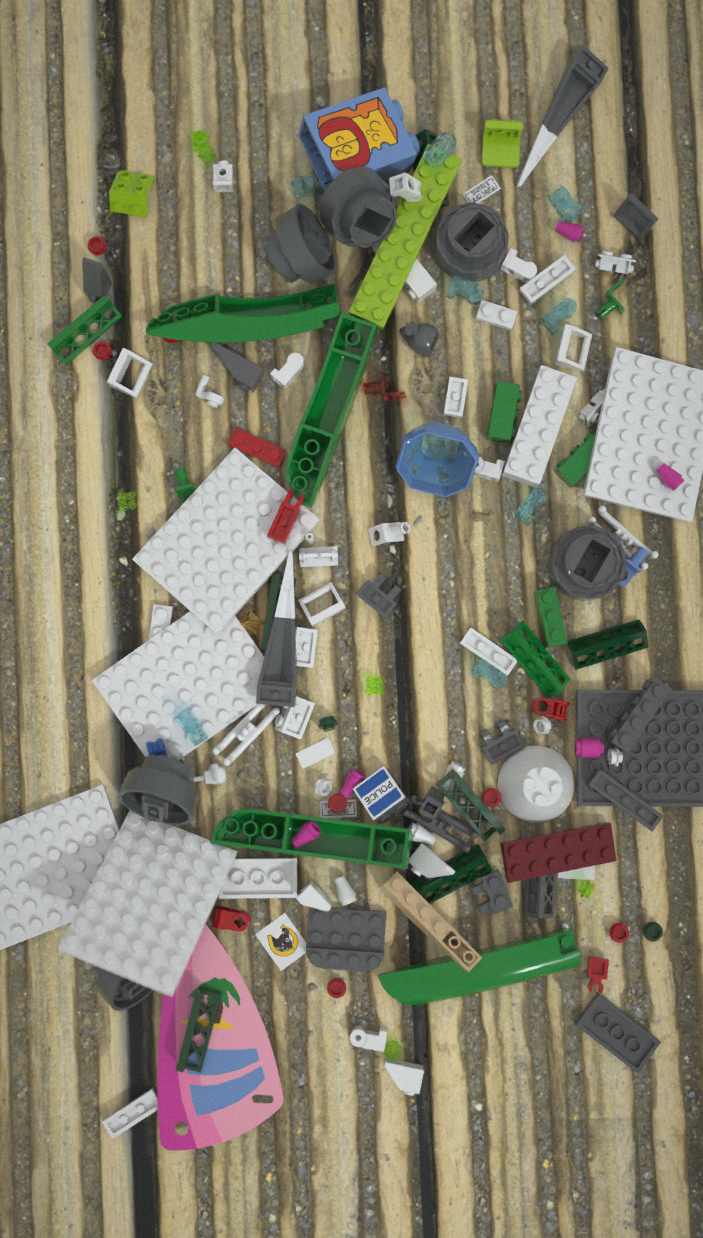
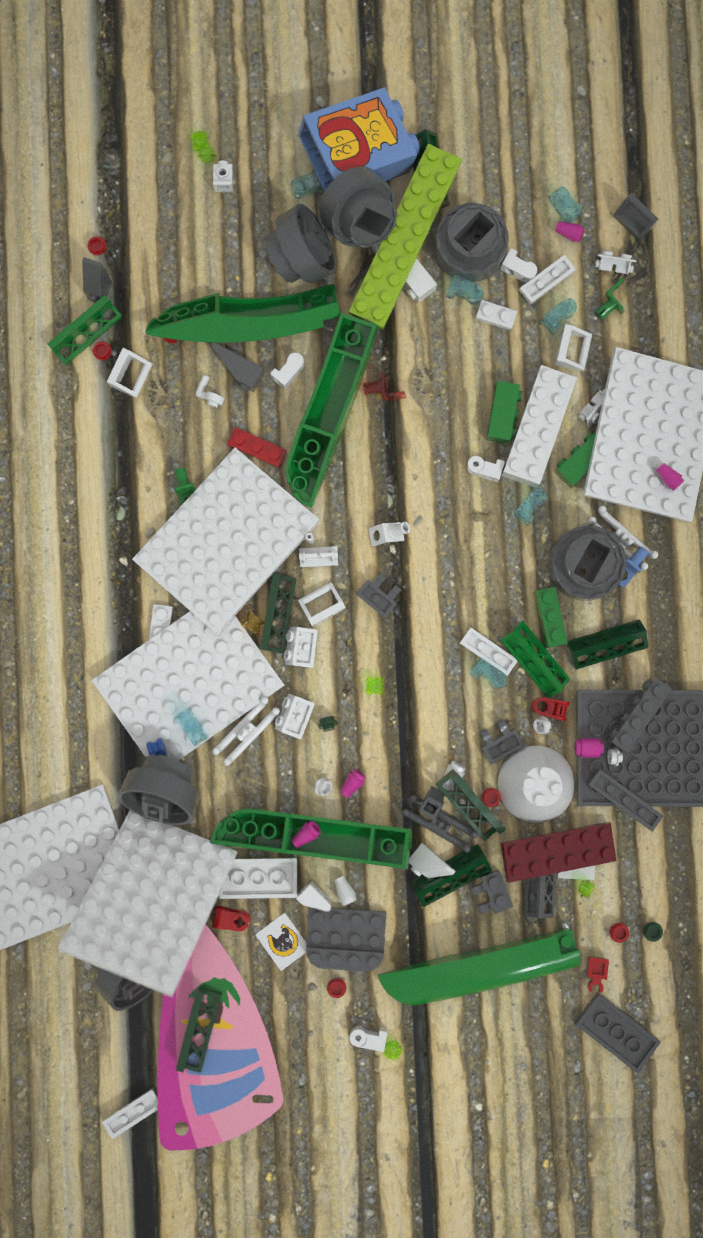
(121, 500): clear neon green plate -> none
(130, 193): lime bracket -> none
(215, 775): white piece -> none
(278, 673): dark grey plate -> none
(285, 518): red hinge -> none
(315, 753): white sticker -> none
(337, 803): red plate -> none
(350, 811): white sticker -> none
(381, 795): piece -> none
(406, 187): white leg -> none
(406, 1075): white slope -> none
(420, 337): dark grey piece -> none
(421, 834): white cone -> none
(430, 921): tan slope -> none
(437, 459): clear light blue rock -> none
(438, 150): clear light blue plate -> none
(455, 397): white plate -> none
(481, 190): white sticker -> none
(501, 143): lime bracket -> none
(577, 84): dark grey plate -> none

